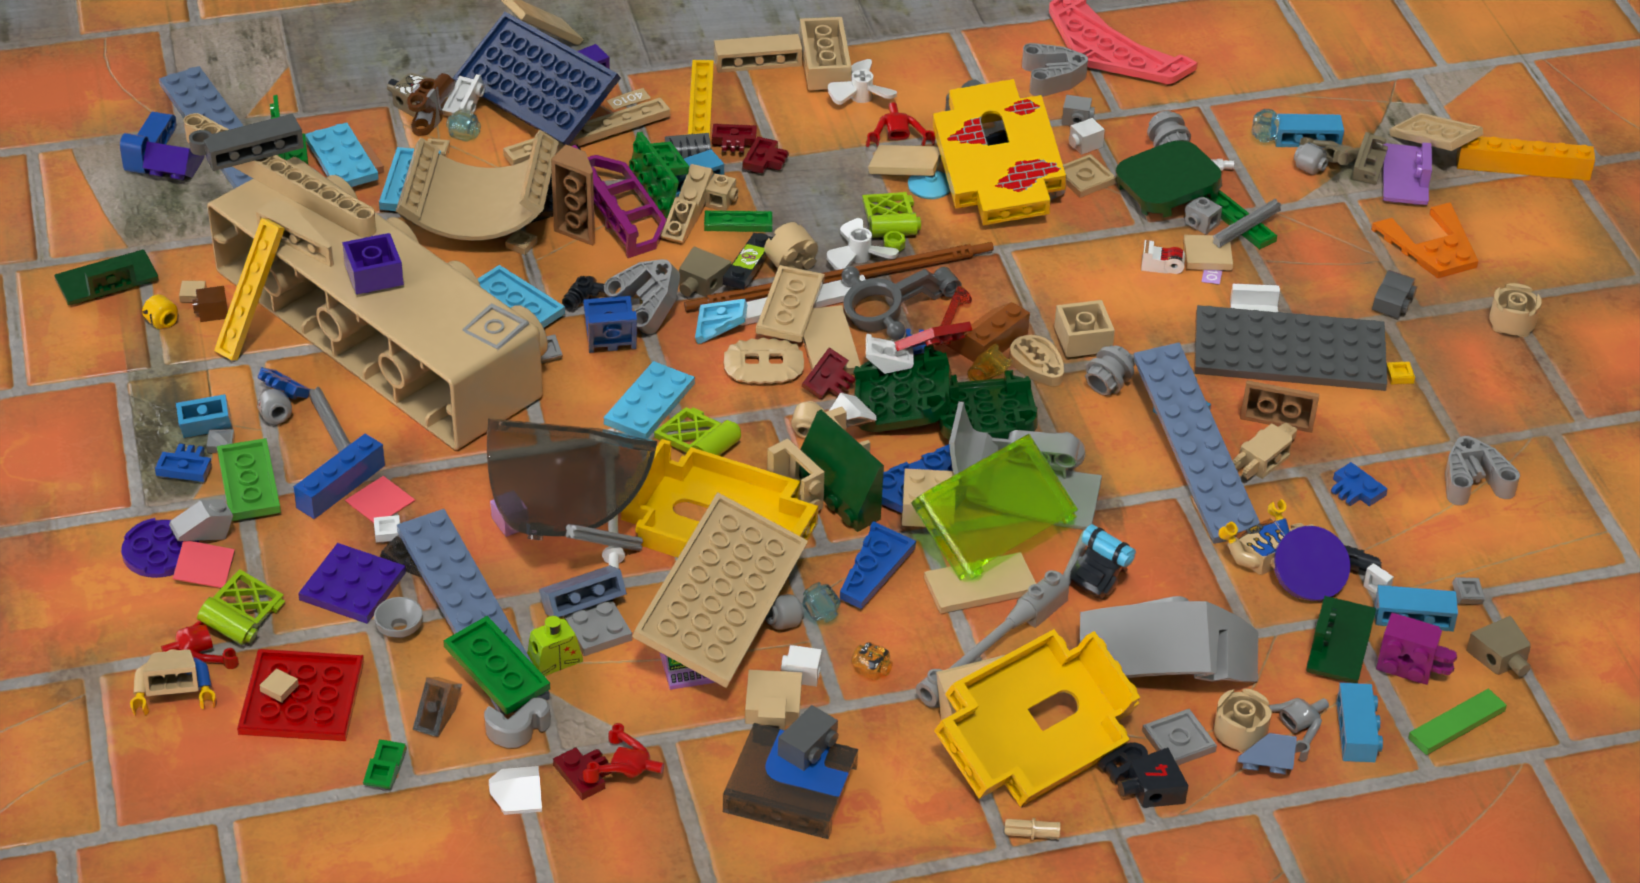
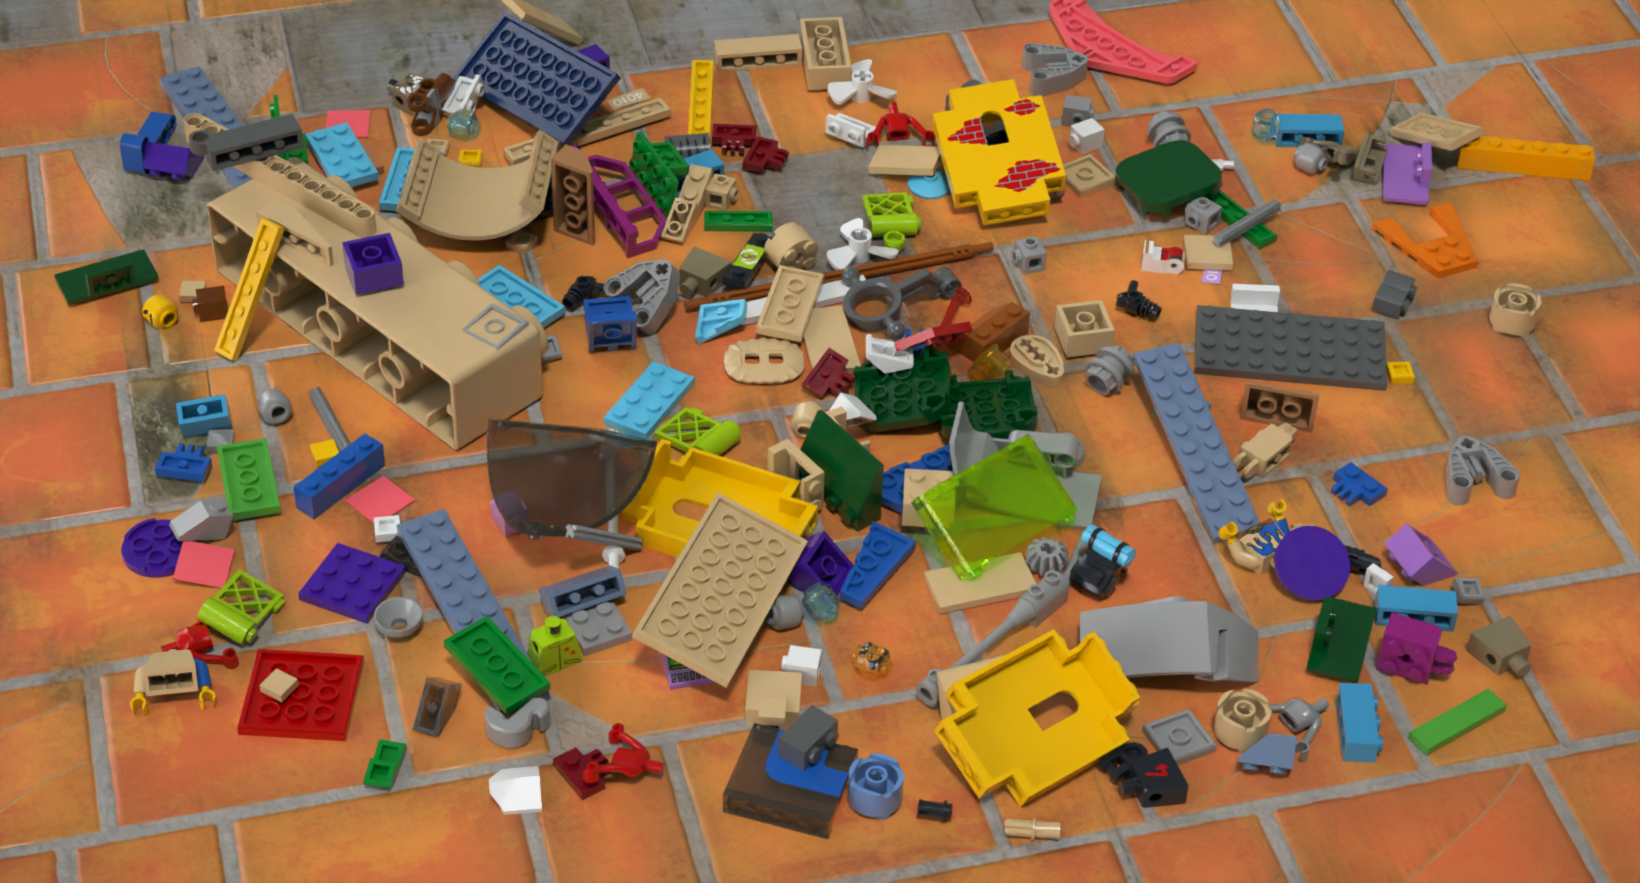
(282, 382): blue hinge -> none
(323, 451): none -> yellow tile
(356, 119): none -> coral piece
(471, 157): none -> yellow tile
(822, 563): none -> dark purple slope
(848, 129): none -> white bracket
(875, 786): none -> medium blue brick
(935, 810): none -> black pin
(1029, 255): none -> light grey brick
(1046, 556): none -> light grey gear
(1136, 303): none -> black piece
(1419, 556): none -> medium lavender slope

